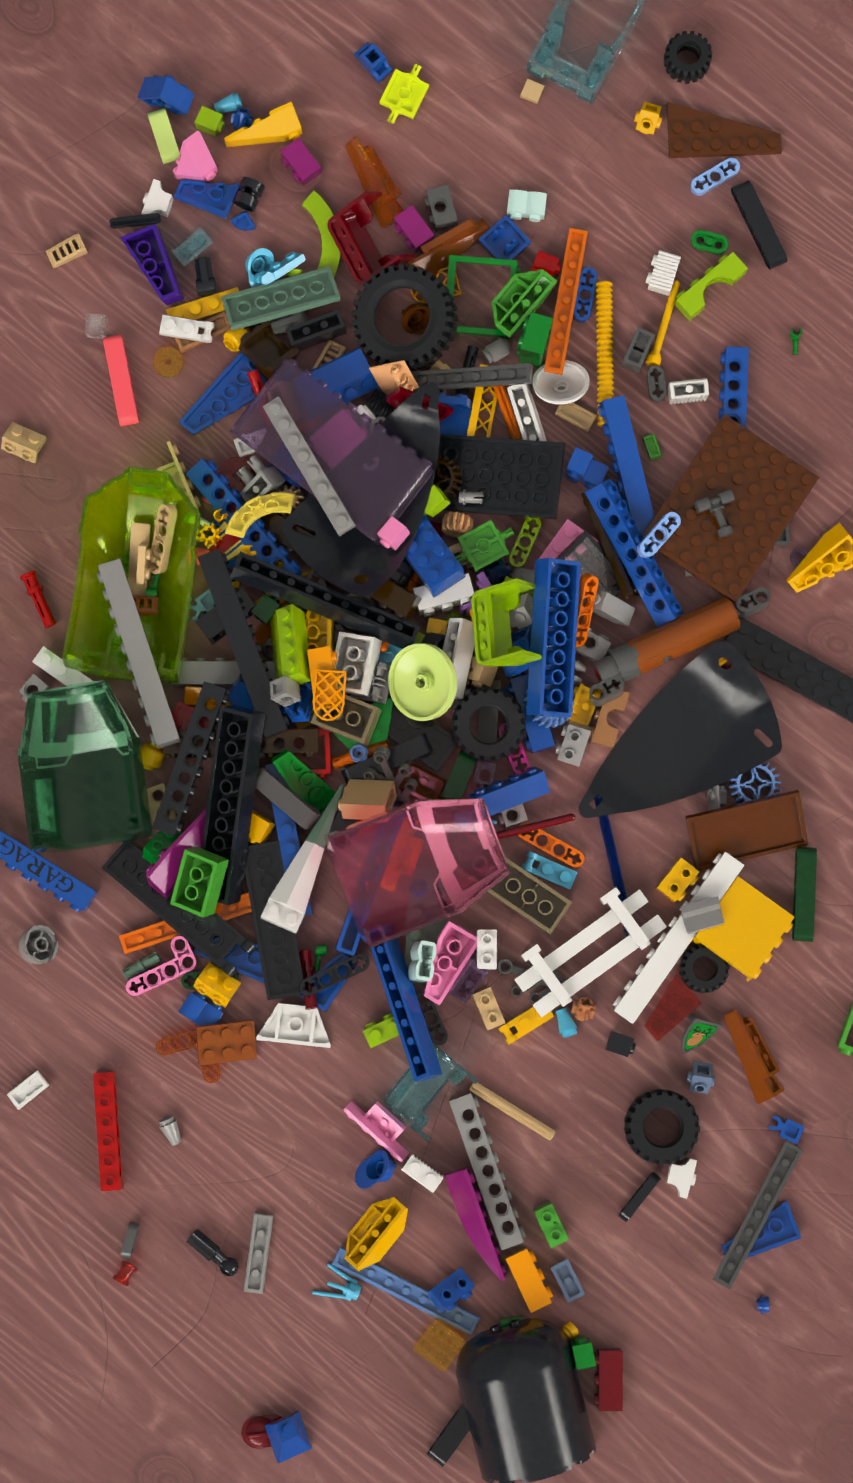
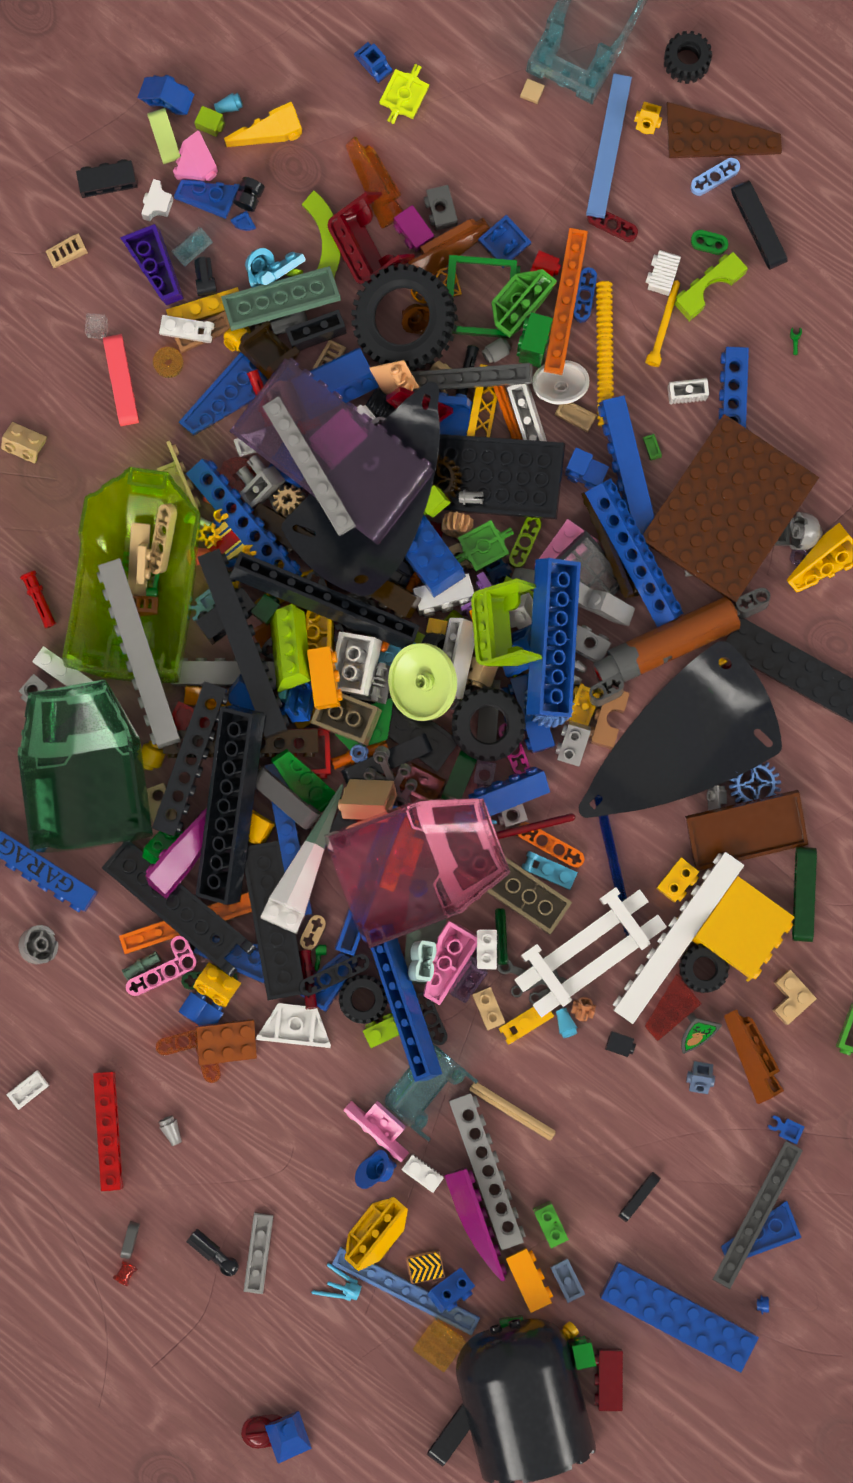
(106, 178): none -> black brick
(136, 220): black axle -> none
(199, 881): bright green brick -> none
(241, 118): blue gear -> none
(257, 507): light yellow tile -> none
(285, 691): light grey brick -> none
(300, 162): magenta brick -> none
(317, 934): none -> tan beam
(342, 700): light orange window -> none
(350, 987): none -> black tyre
(393, 534): bright pink brick -> none
(425, 1266): none -> piece
(500, 921): none -> dark green axle
(526, 205): light aqua brick -> none
(586, 609): orange beam -> none
(608, 146): none -> medium blue tile
(627, 225): none -> dark red beam
(638, 350): dark grey brick -> none
(660, 383): dark grey beam -> none
(671, 528): light blue beam -> none
(679, 1317): none -> blue brick
(682, 1176): white brick -> none
(688, 1126): black tyre -> none
(702, 915): light grey panel -> none
(715, 506): dark grey bar -> none
(797, 997): none -> tan brick
(804, 531): none -> light grey cylinder

